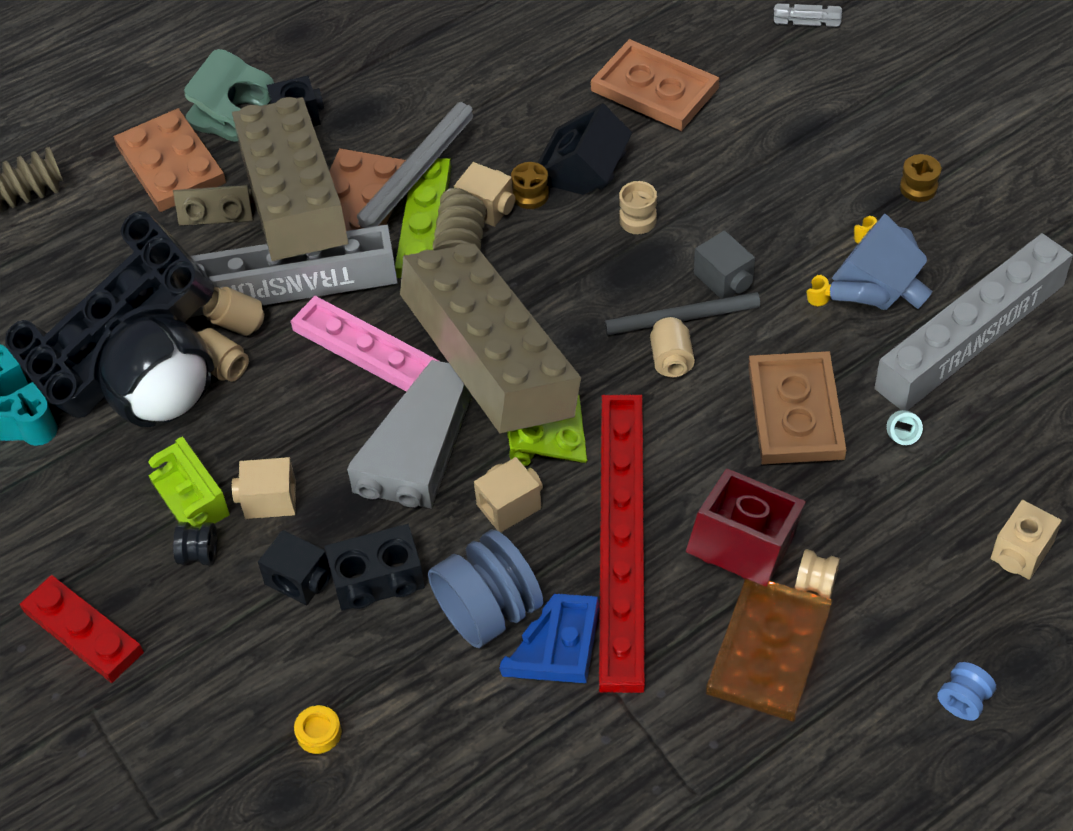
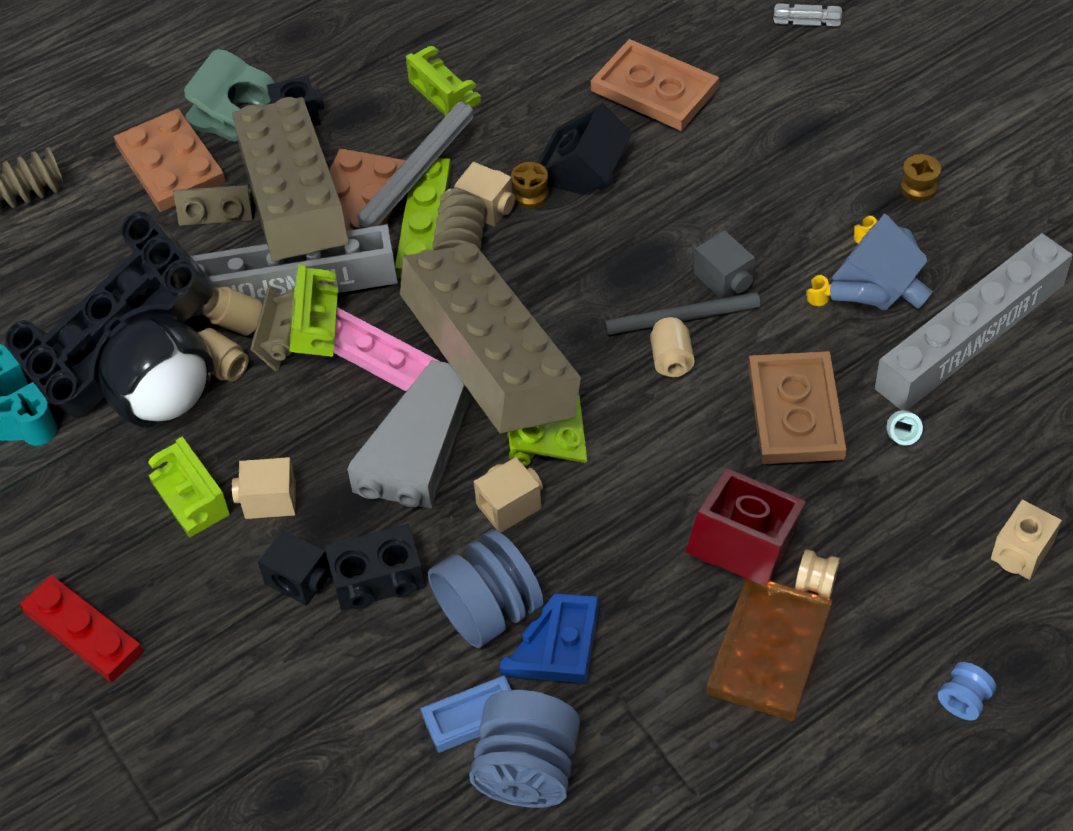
(195, 543): black wheel -> none
(274, 328): none -> dark tan hinge
(313, 312): none -> lime hinge
(317, 729): yellow tile -> none
(438, 82): none -> lime hinge
(460, 715): none -> medium blue tile
(525, 748): none -> sand blue wheel
(621, 546): red tile -> none
(638, 207): tan wheel -> none

